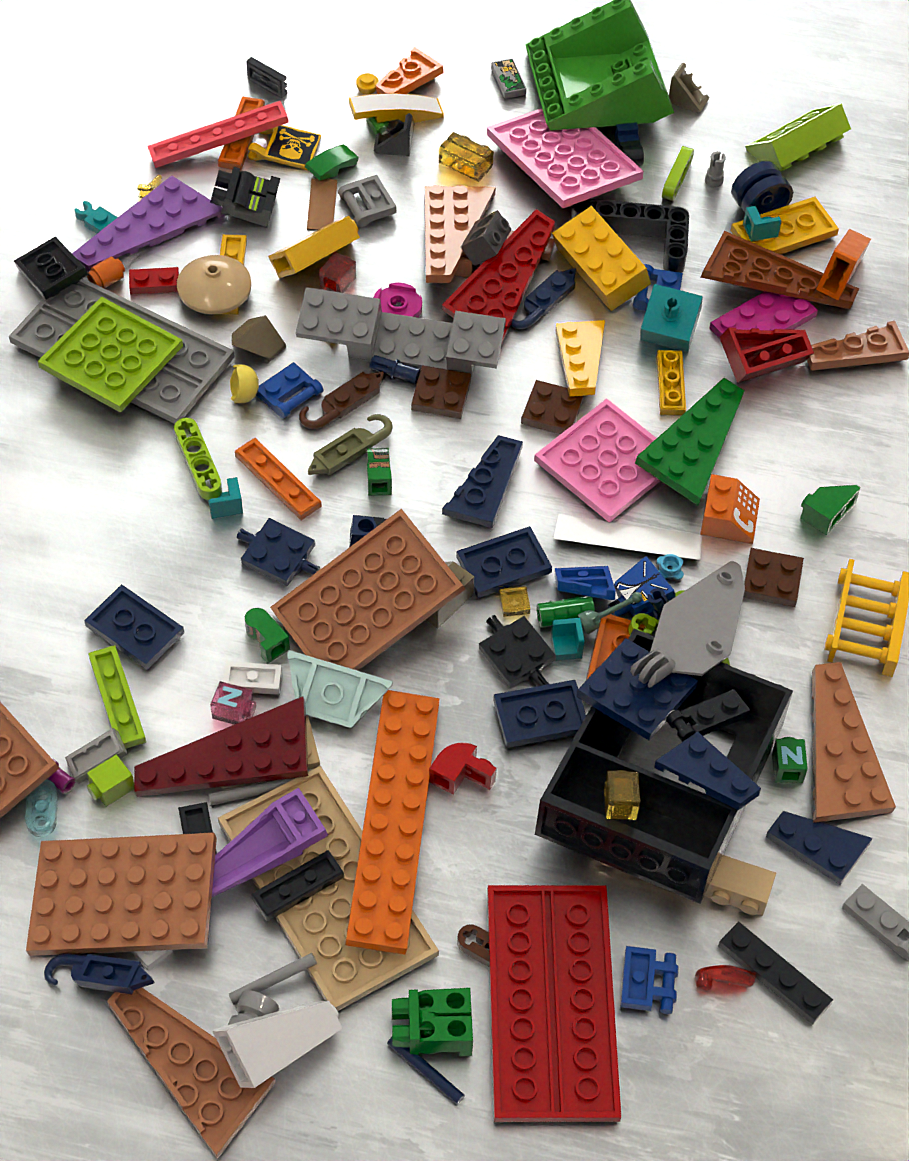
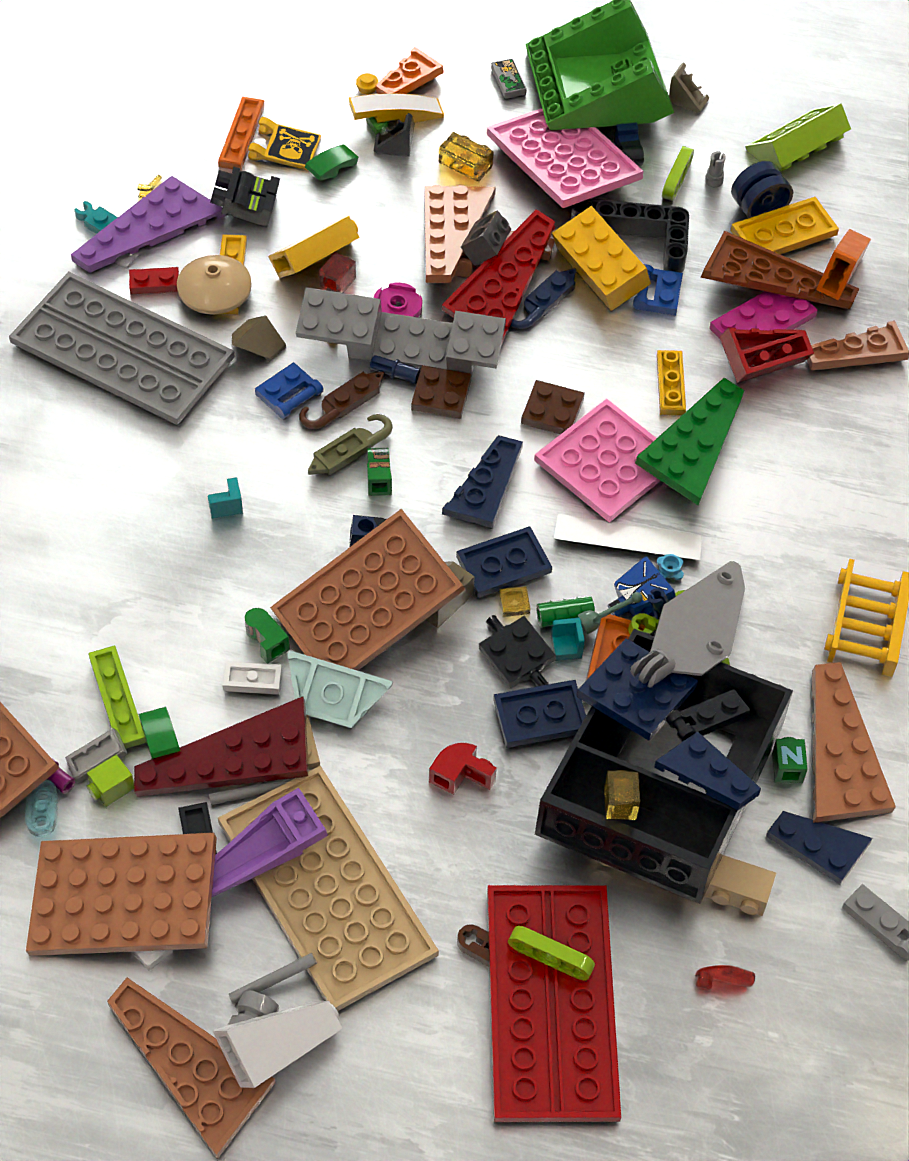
(51, 268): black plate -> none
(101, 972): dark blue plate -> none
(106, 272): orange brick -> none
(110, 354): lime plate -> none
(134, 626): dark blue plate -> none
(159, 732): none -> green slope
(198, 458): lime beam -> none
(218, 134): coral plate -> none
(232, 703): clear pink brick -> none
(243, 384): light yellow hair -> none
(266, 77): black tile -> none
(278, 478): orange tile -> none
(278, 551): dark blue plate -> none
(297, 885): black tile -> none
(321, 203): medium nougat sticker -> none
(373, 195): light grey plate -> none
(393, 823): orange plate -> none
(430, 1073): dark blue bar -> none
(437, 1021): green hips -> none
(551, 953): none -> lime beam
(580, 354): yellow wing -> none
(586, 581): blue wing -> none
(638, 980): blue plate -> none
(671, 318): teal brick -> none
(730, 510): orange slope -> none
(758, 227): teal panel -> none
(773, 577): reddish brown plate -> none
(775, 973): black plate -> none
(828, 506): green slope -> none

